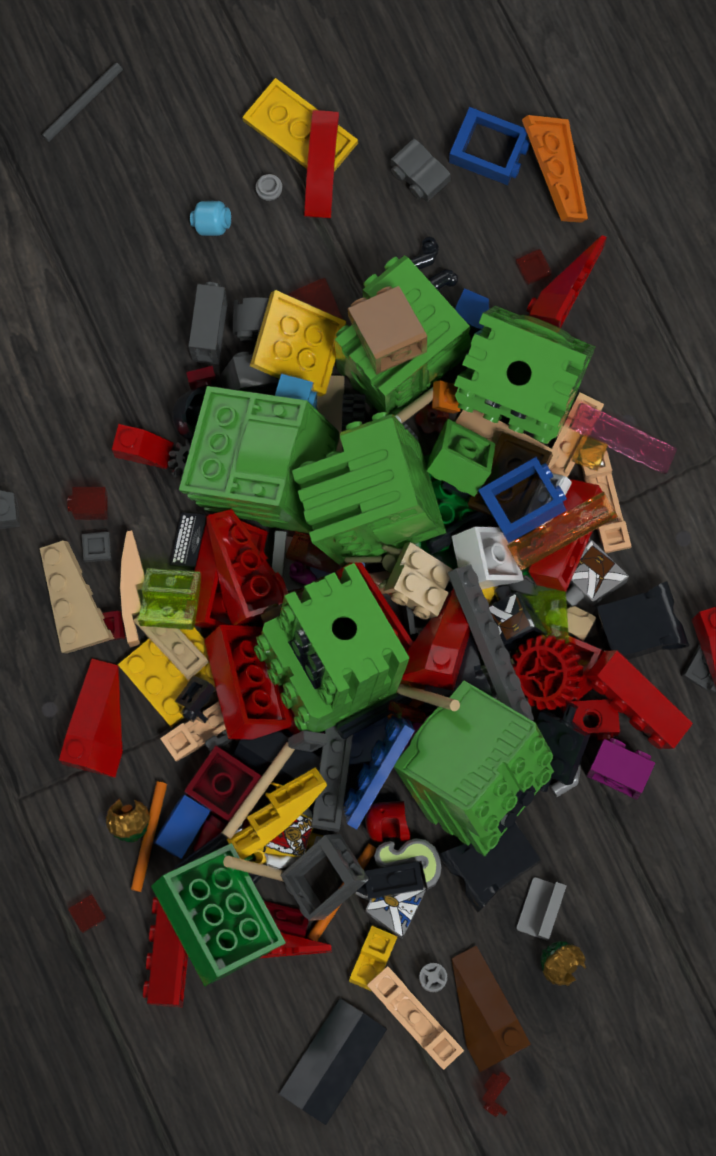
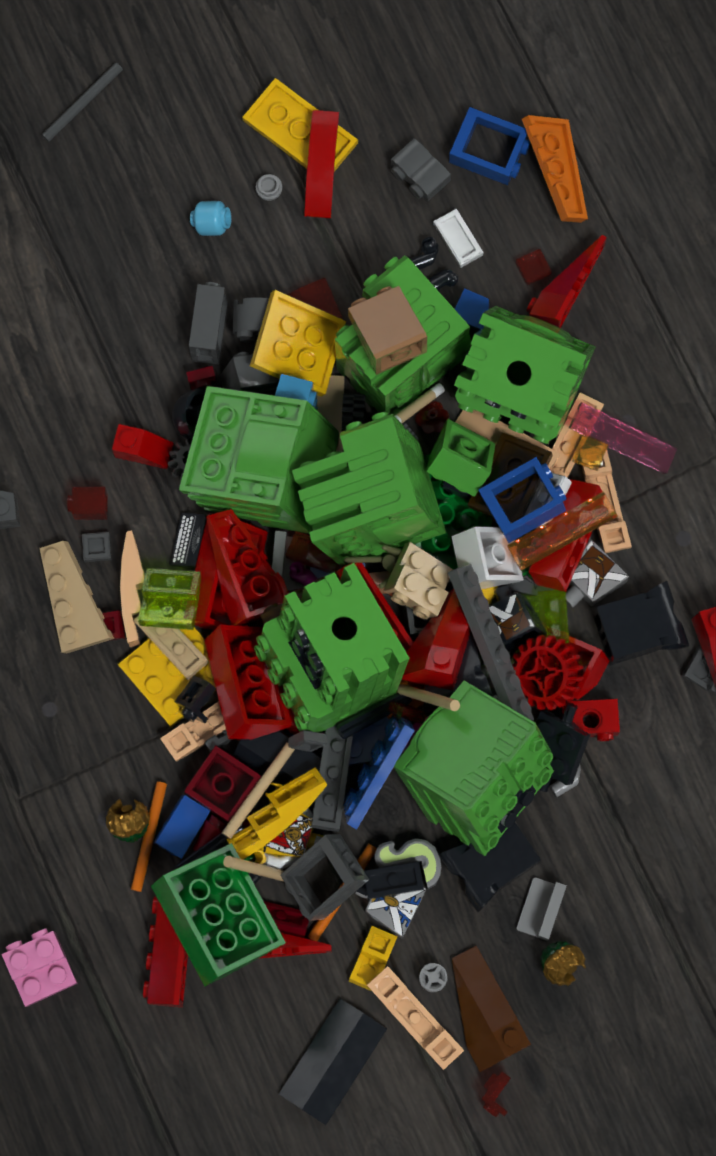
(39, 967): none -> bright pink plate
(87, 913): clear red tile -> none
(95, 727): red wedge -> none
(387, 821): red helmet -> none
(439, 542): black axle -> none
(444, 397): orange plate -> none
(458, 238): none -> white tile
(579, 622): tan rock -> none
(621, 768): magenta brick -> none
(638, 700): red brick -> none

